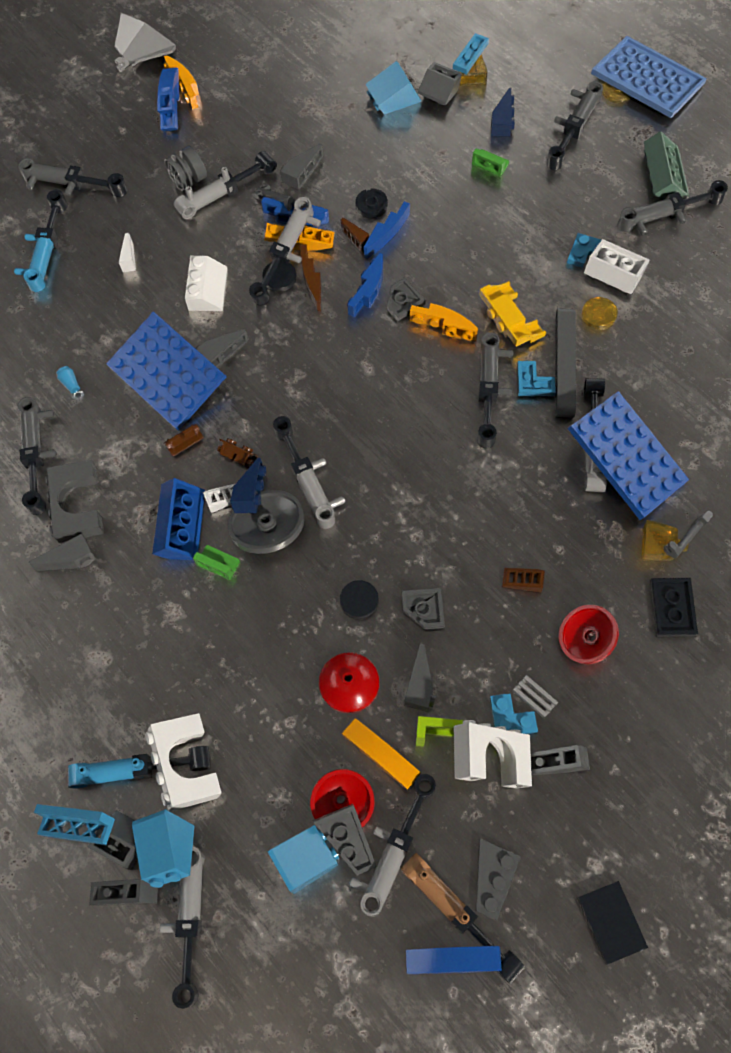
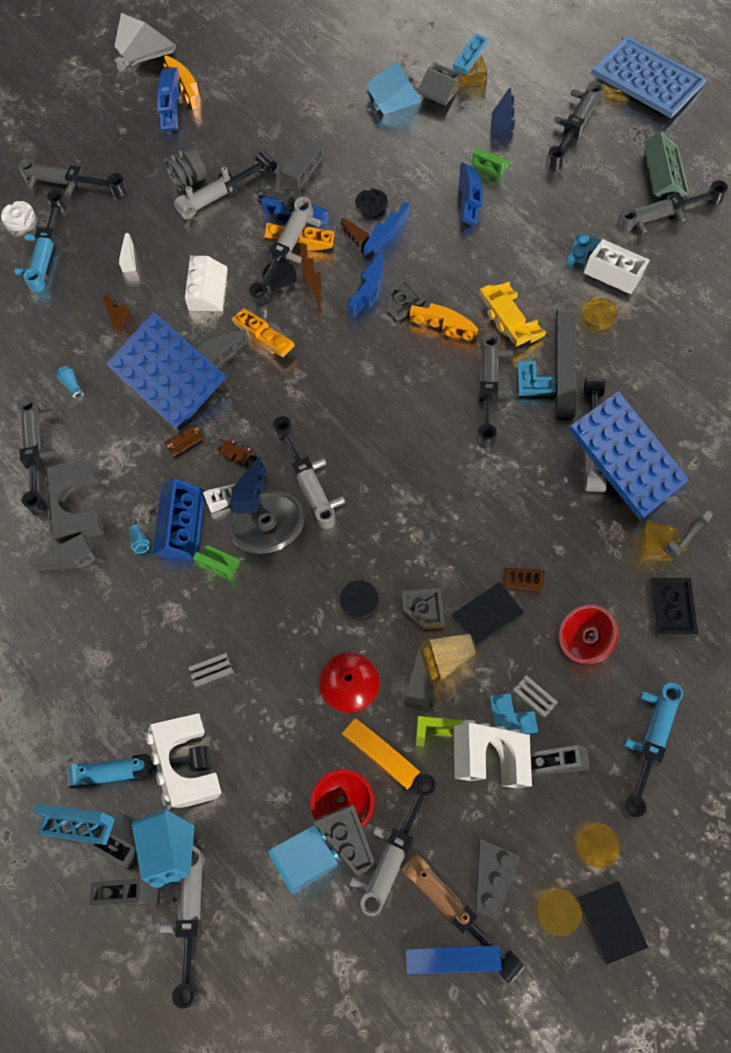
(18, 216): none -> white tile
(117, 314): none -> reddish brown slope
(138, 540): none -> dark azure cone
(192, 669): none -> light grey tile
(262, 334): none -> light orange slope
(446, 655): none -> clear yellow slope
(472, 193): none -> blue slope
(488, 613): none -> black tile
(559, 912): none -> clear yellow tile
(597, 845): none -> clear yellow tile
(653, 747): none -> piece

